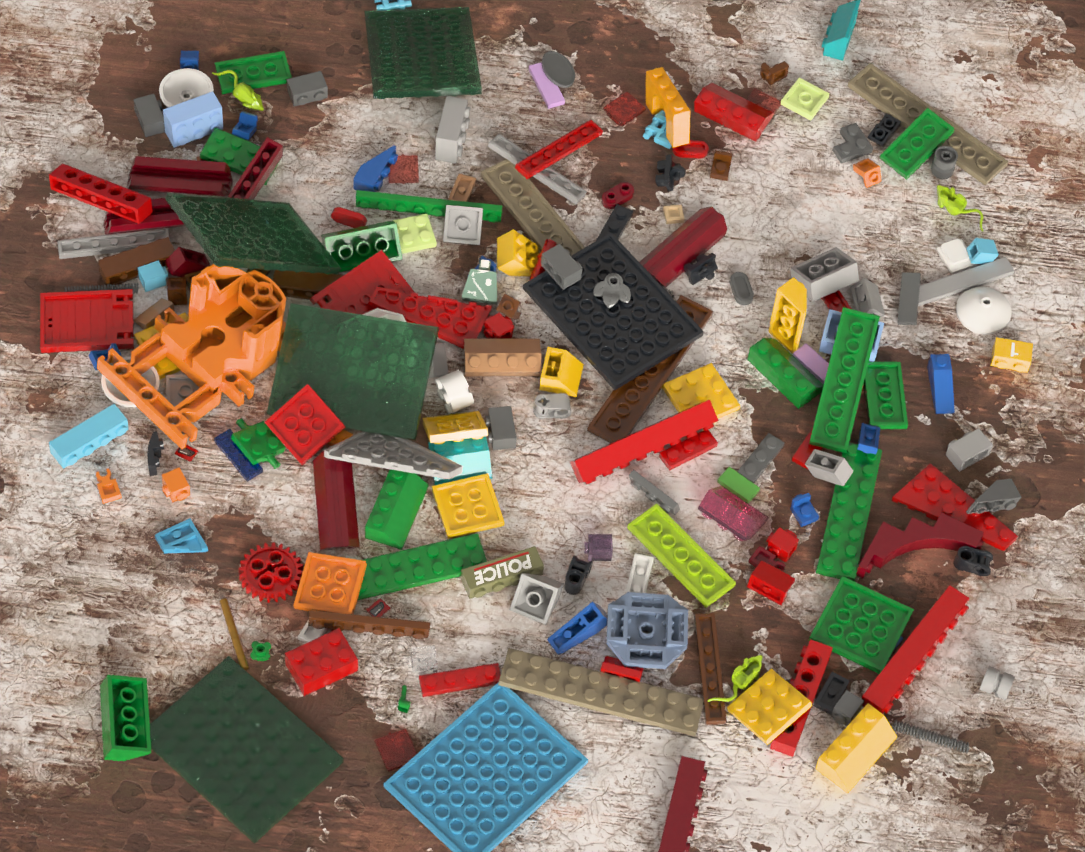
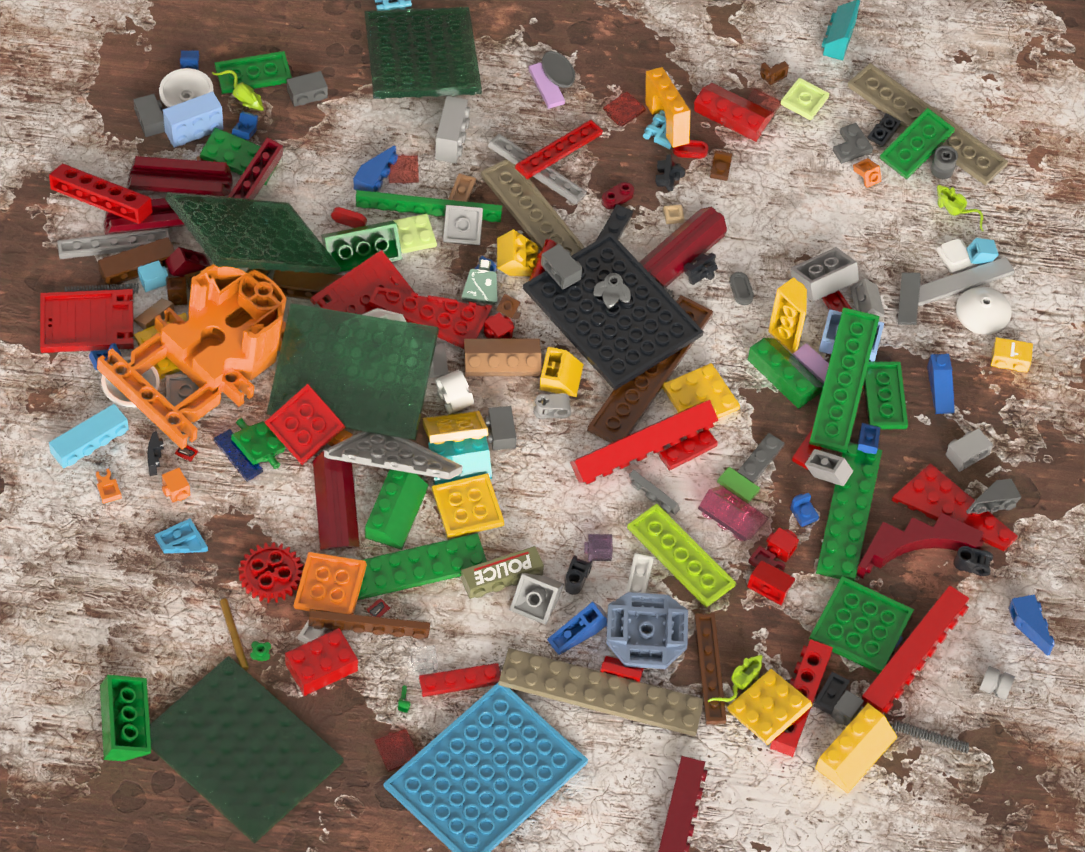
(1029, 620): none -> blue slope

